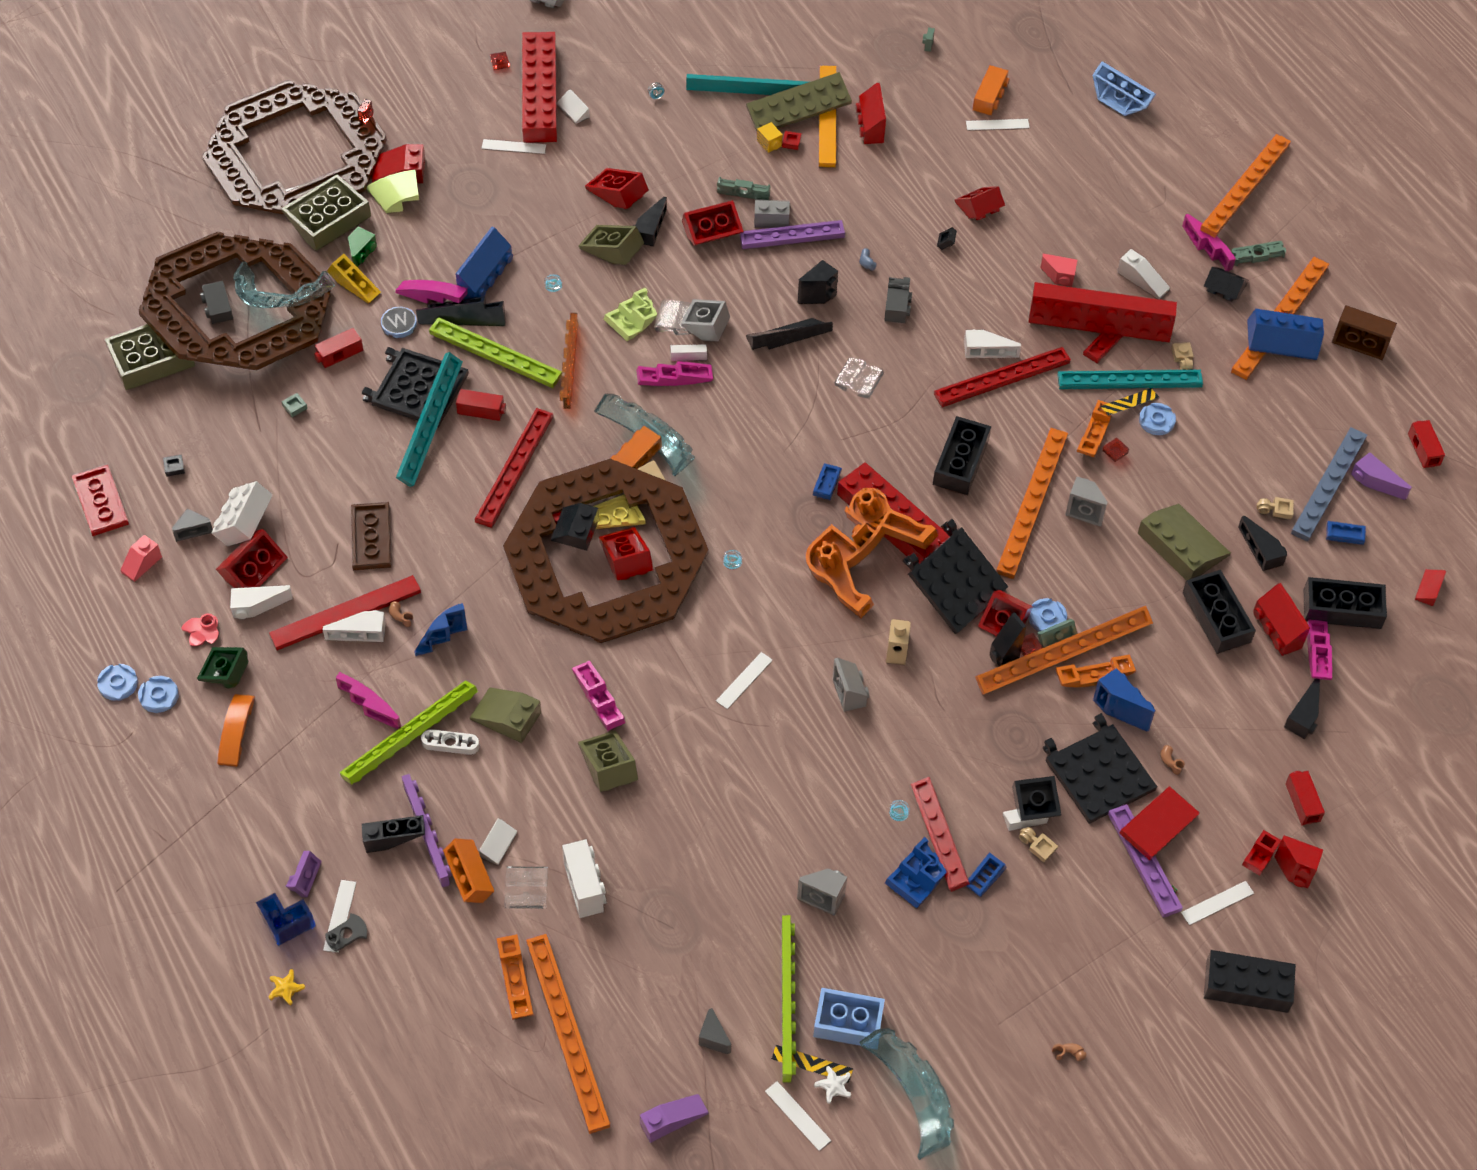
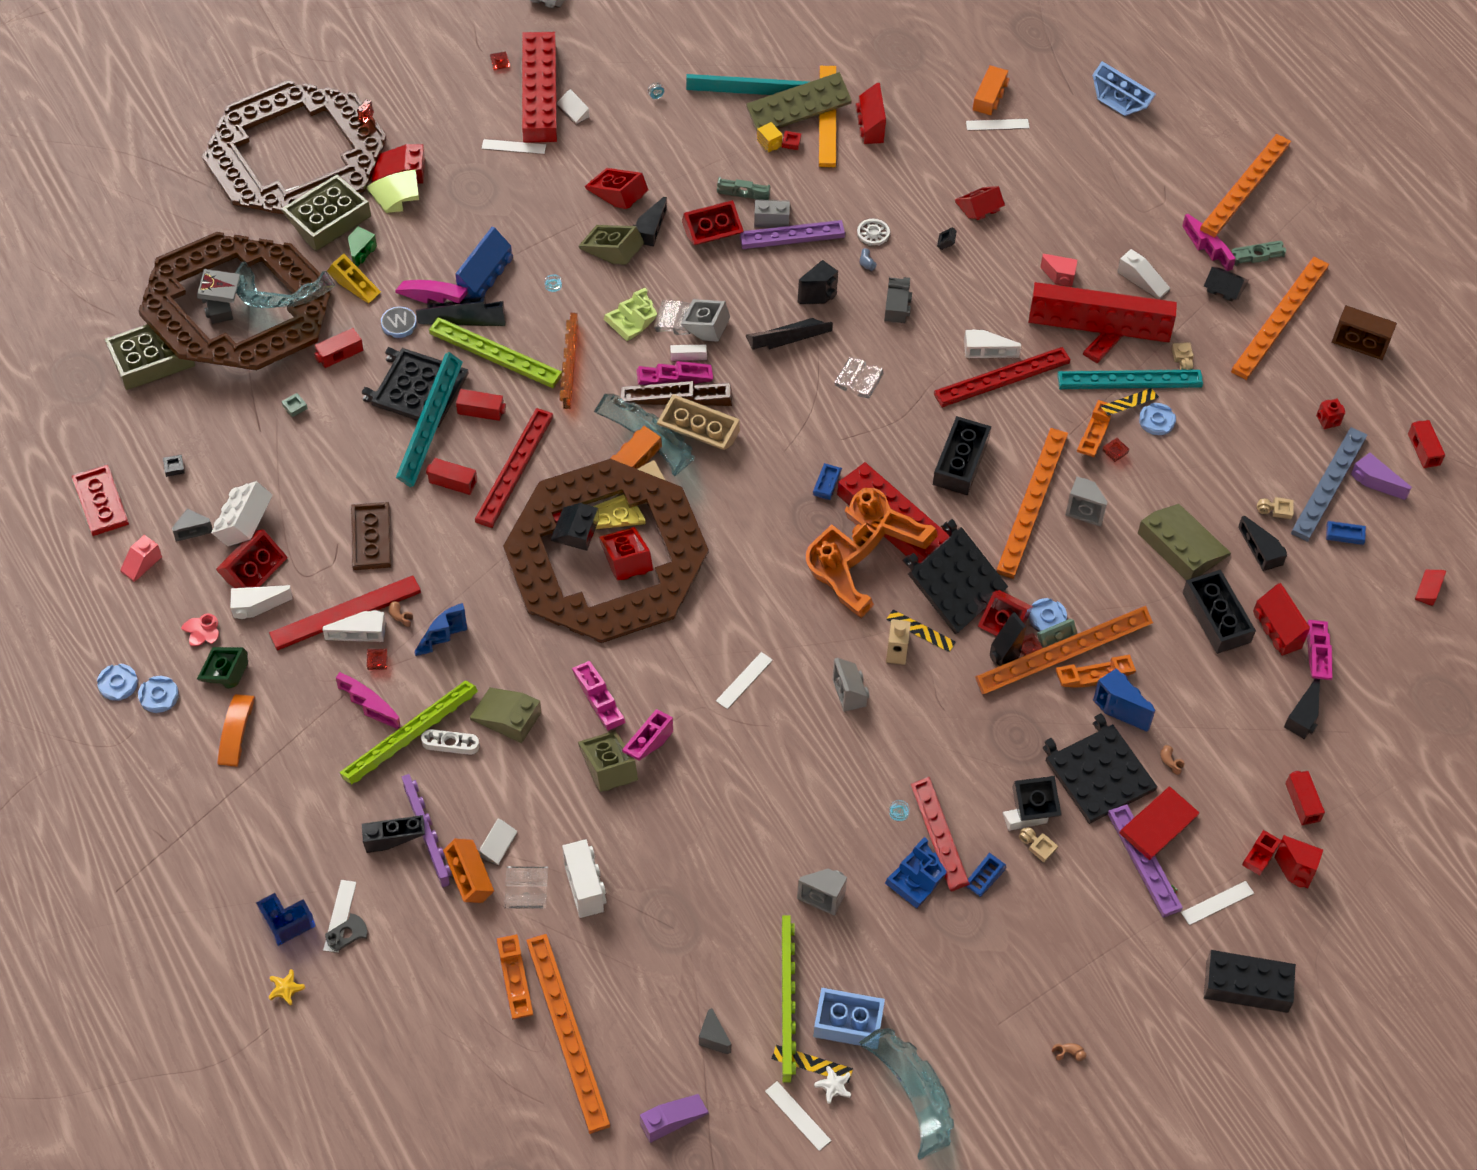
(218, 286): none -> light grey tile
(305, 874): medium lavender hinge -> none
(377, 659): none -> clear red plate
(452, 476): none -> red brick
(650, 735): none -> dark pink slope
(660, 394): none -> reddish brown slope
(700, 422): none -> tan slope
(732, 559): clear tile -> none
(873, 232): none -> white wheel
(924, 632): none -> sticker
(928, 39): sand green plate -> none
(1285, 334): blue slope -> none
(1330, 413): none -> red brick
(1345, 602): black brick -> none

